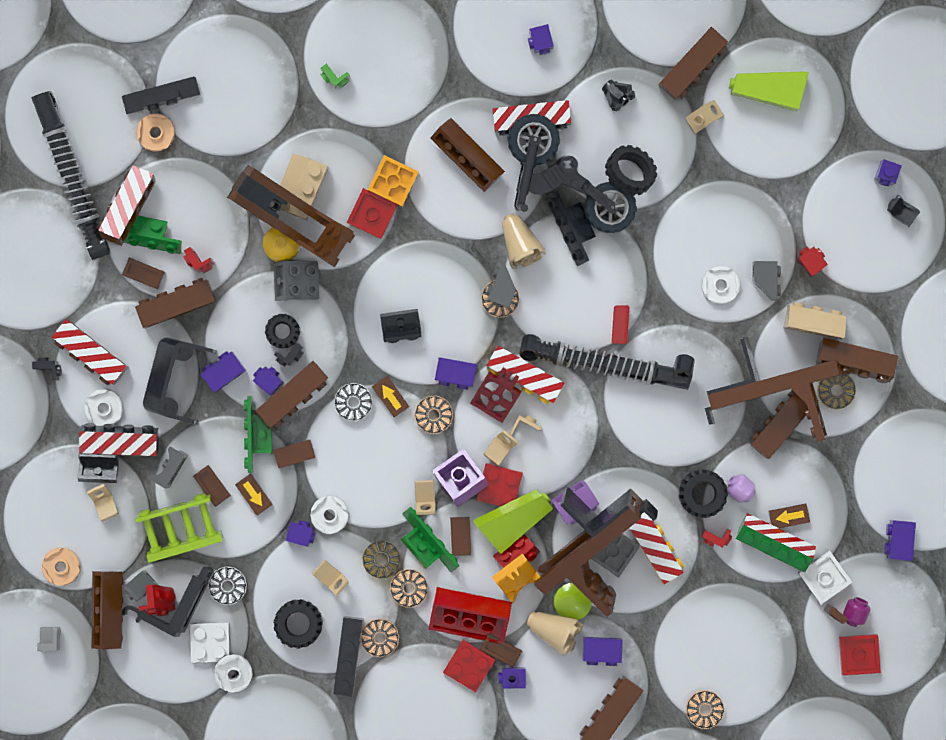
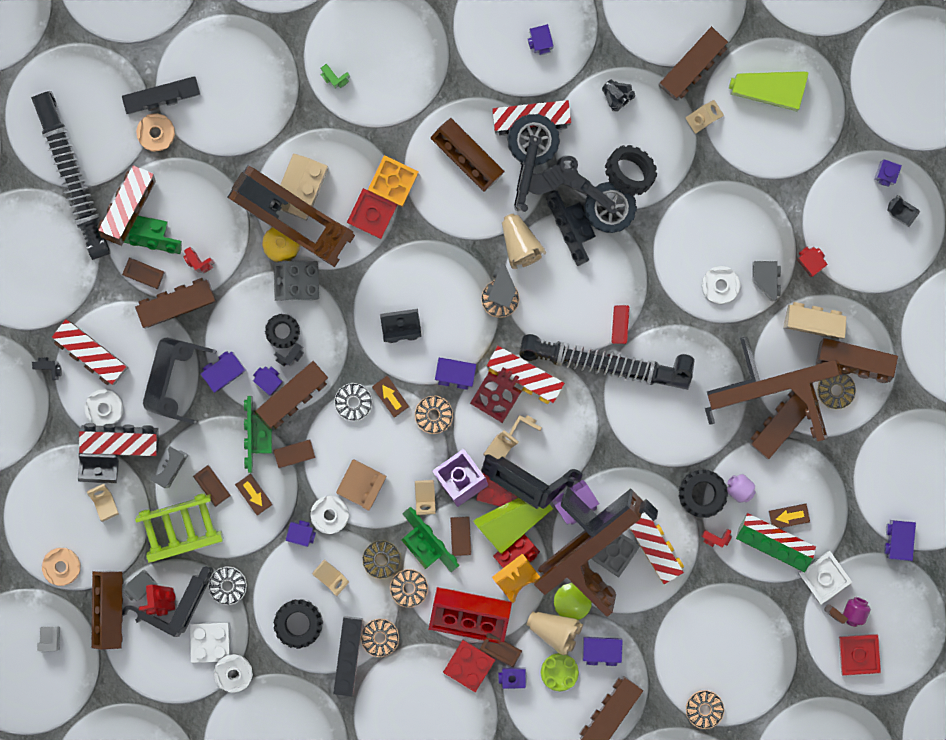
(361, 484): none -> medium nougat bracket
(523, 483): none -> black hinge
(559, 672): none -> lime dish

